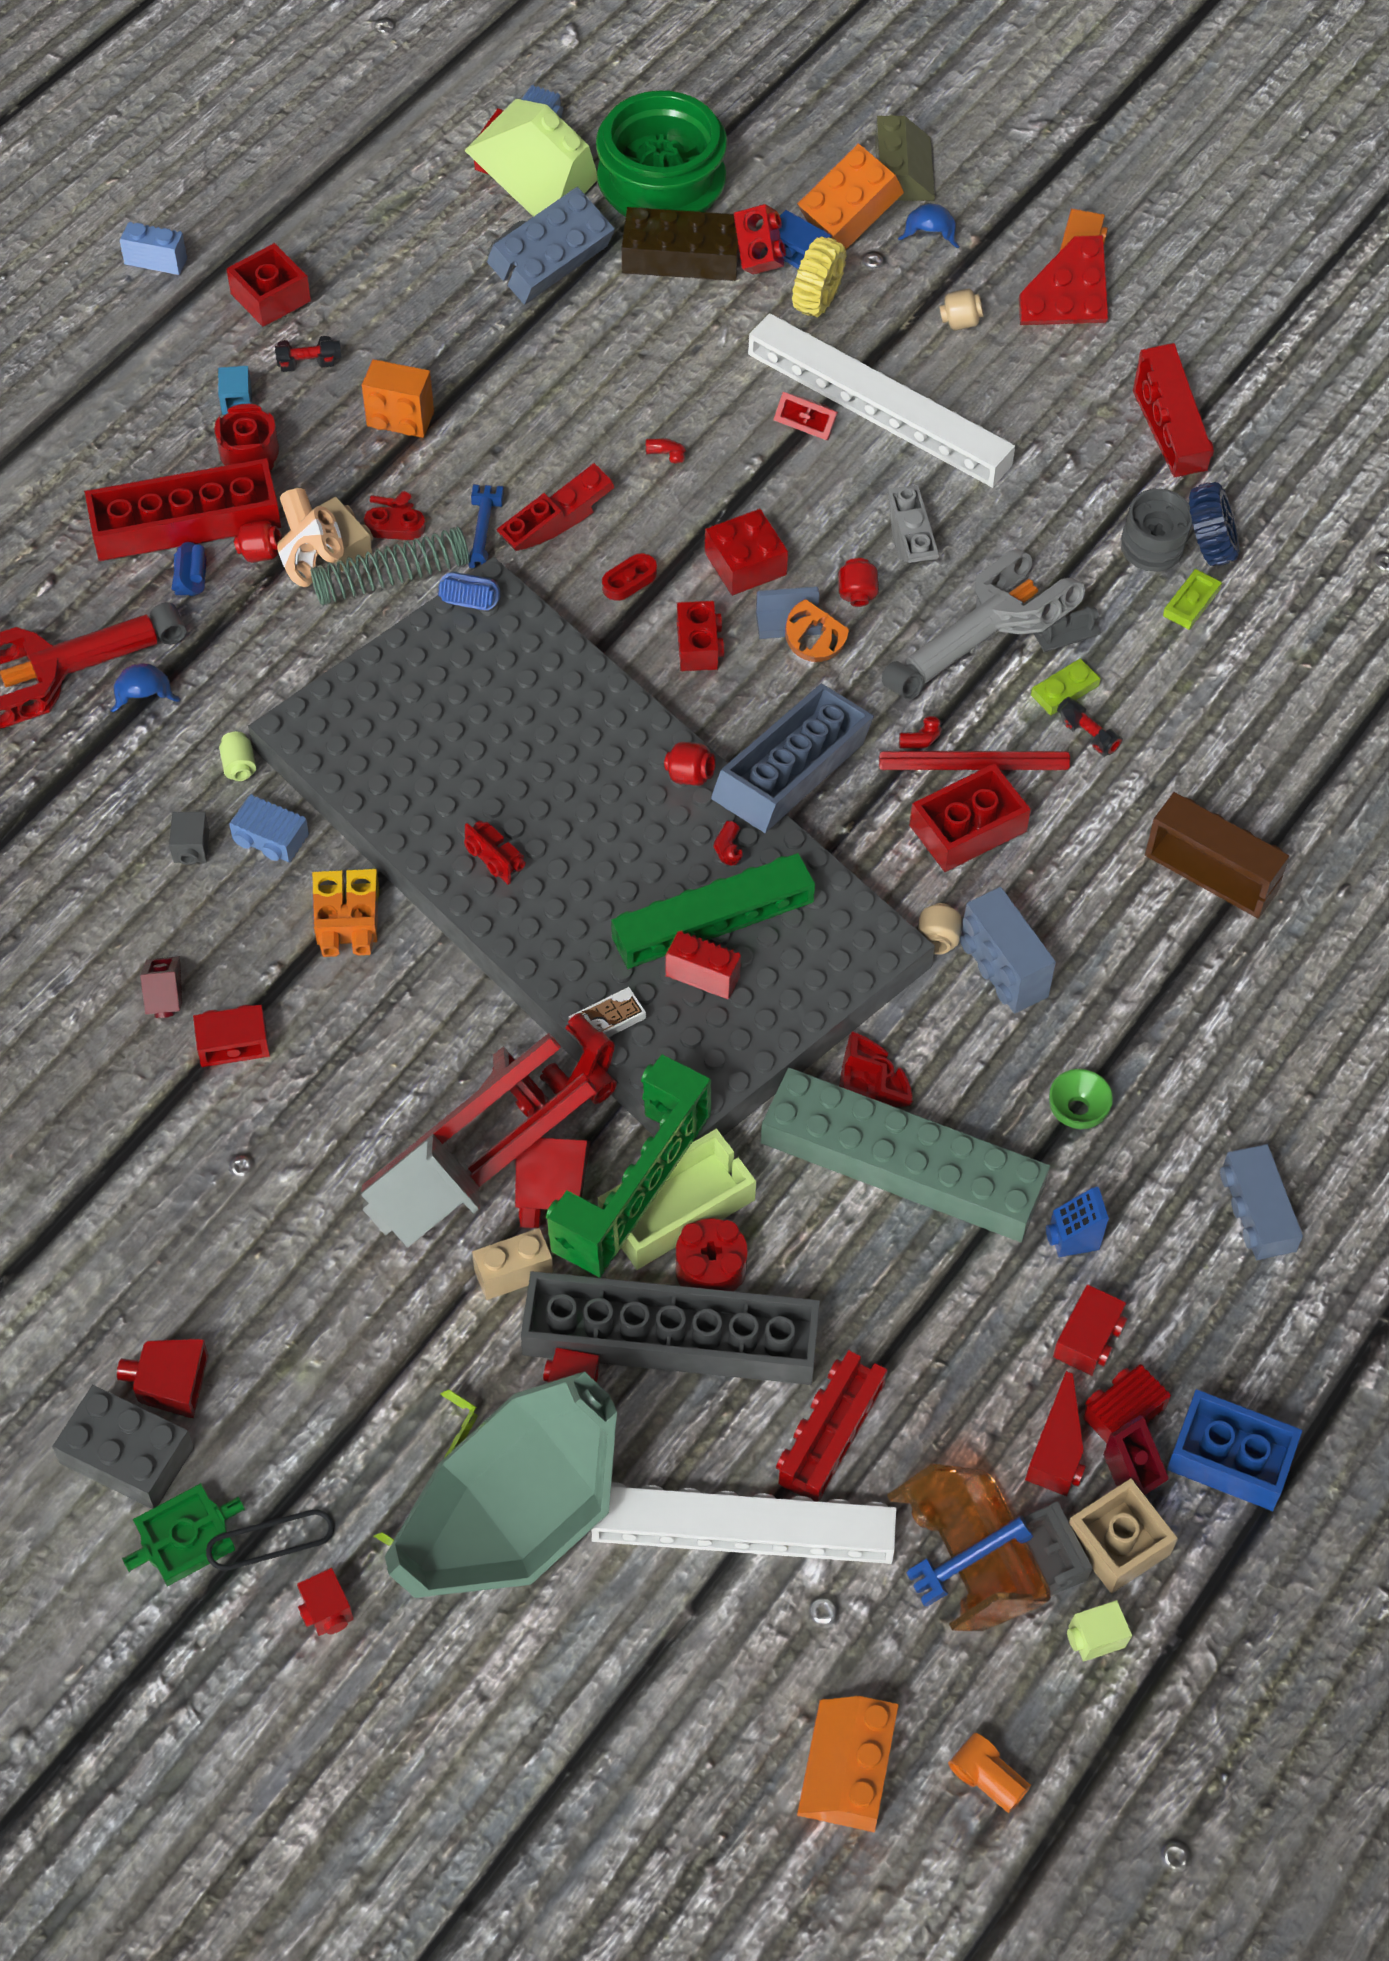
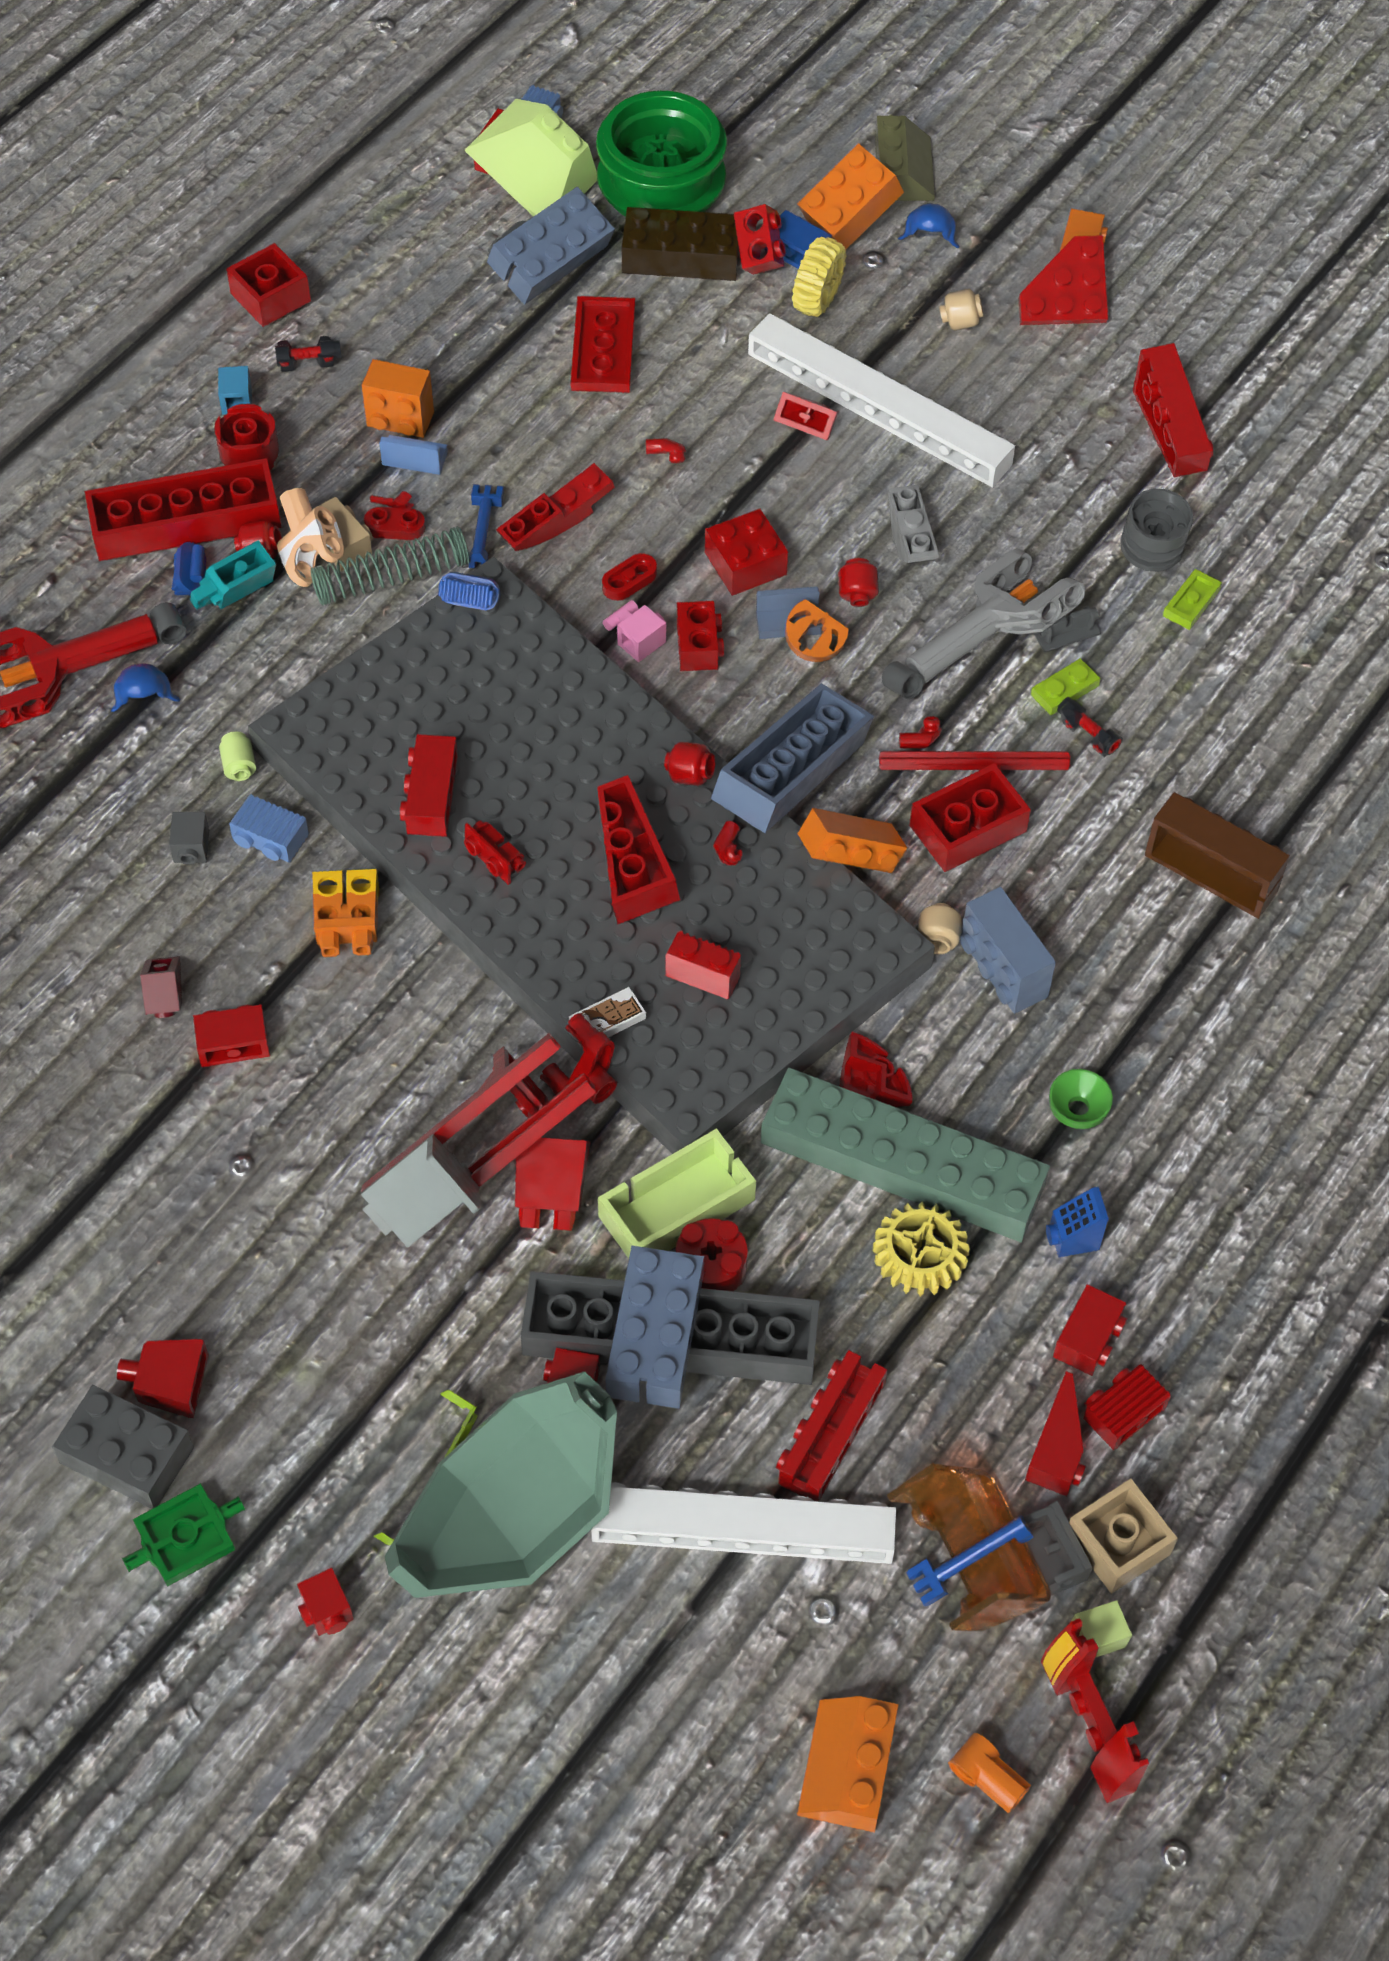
(153, 248): medium blue brick -> none
(235, 577): none -> teal hinge
(271, 1555): black piece -> none
(413, 454): none -> medium blue panel
(429, 785): none -> red brick
(508, 1263): tan brick -> none
(593, 1234): green plate -> none
(603, 344): none -> red plate
(635, 860): none -> red wedge
(637, 629): none -> bright pink brick
(655, 1326): none -> sand blue piece
(713, 909): green brick -> none
(852, 840): none -> orange brick
(897, 1236): none -> light yellow gear
(1067, 1665): none -> red wedge
(1134, 1456): dark red slope -> none
(1214, 524): dark blue gear -> none
(1234, 1450): blue brick -> none
(1261, 1202): sand blue brick -> none

